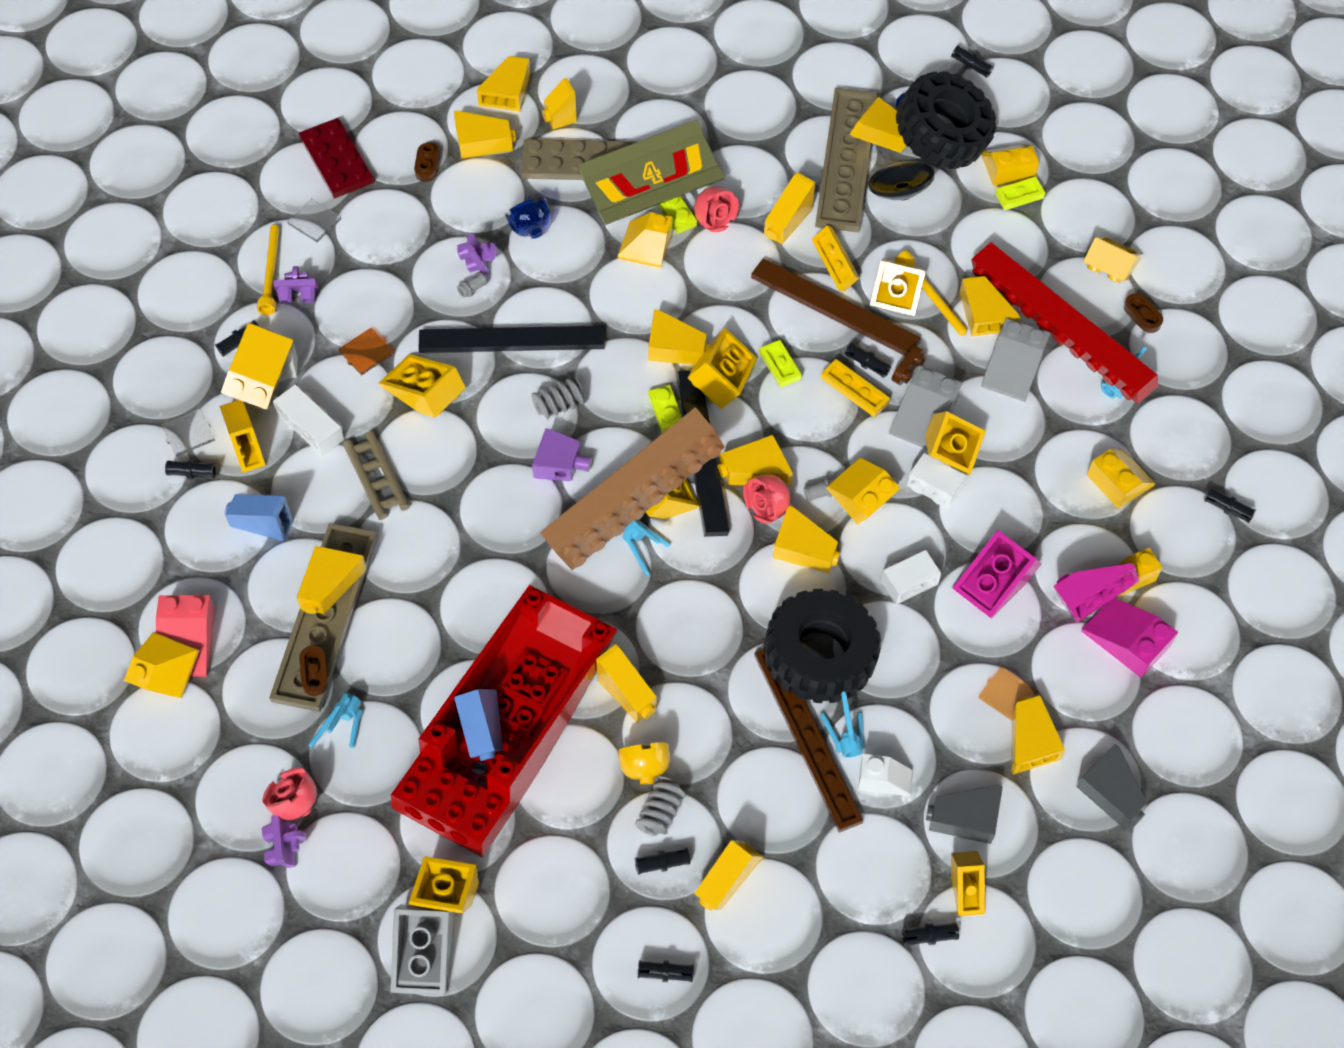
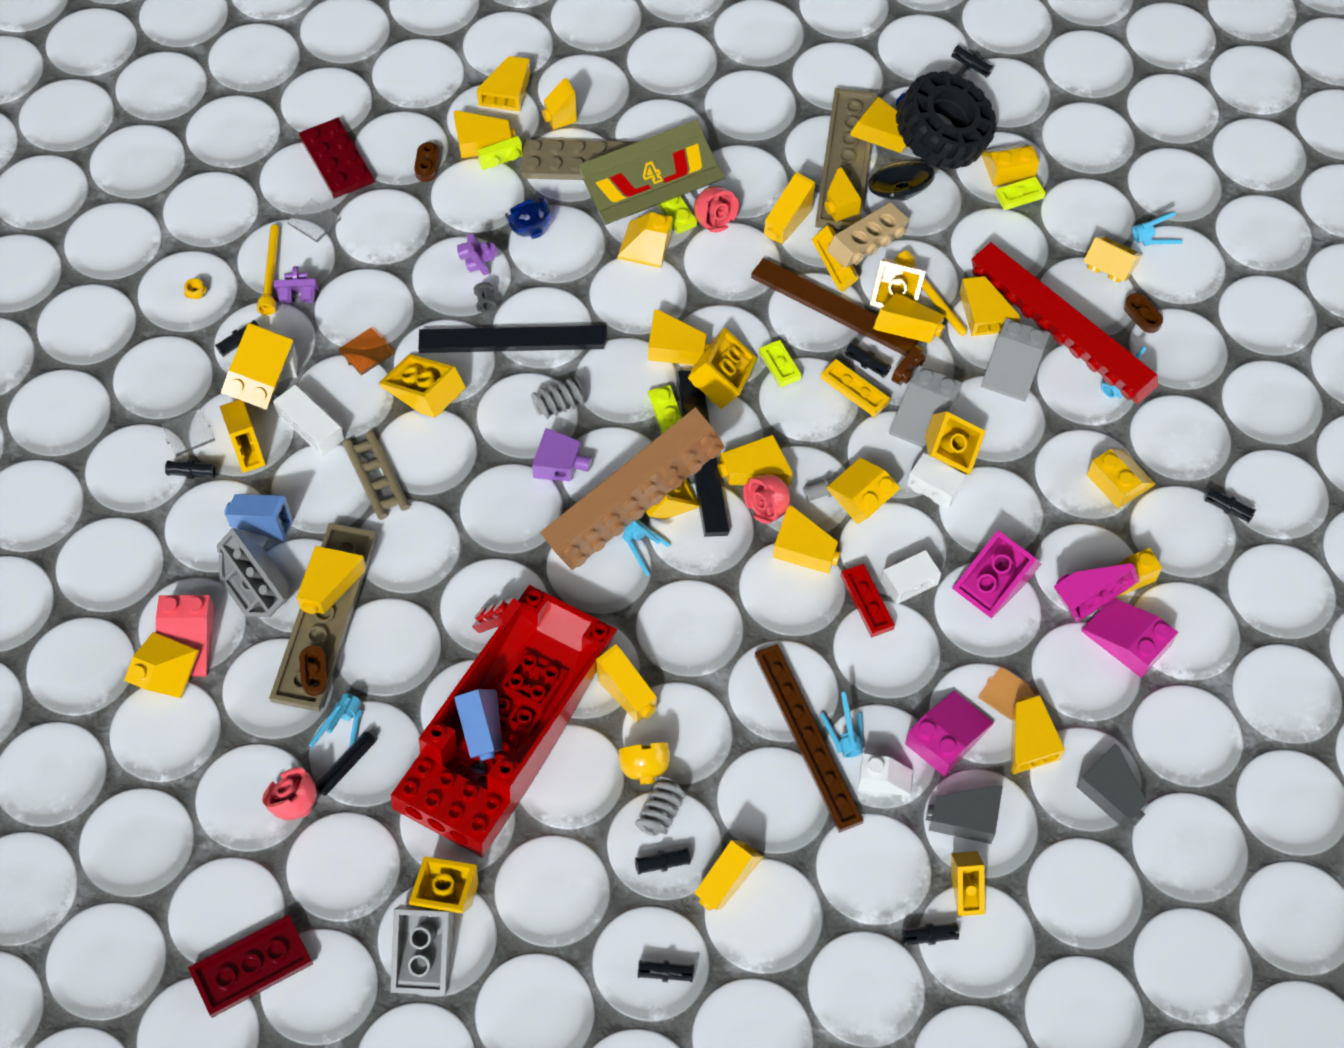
(194, 284): none -> yellow plate
(250, 576): none -> light grey wedge
(250, 966): none -> dark red plate
(286, 842): medium lavender hips -> none
(345, 763): none -> black axle
(467, 287): light grey pin -> none
(485, 297): none -> dark grey bush
(495, 615): none -> red plate
(500, 153): none -> neon yellow plate
(826, 614): black tyre -> none
(842, 197): none -> yellow slope
(867, 600): none -> red plate
(868, 235): none -> tan brick
(909, 319): none -> yellow slope
(947, 732): none -> dark pink slope
(1145, 231): none -> medium azure plant

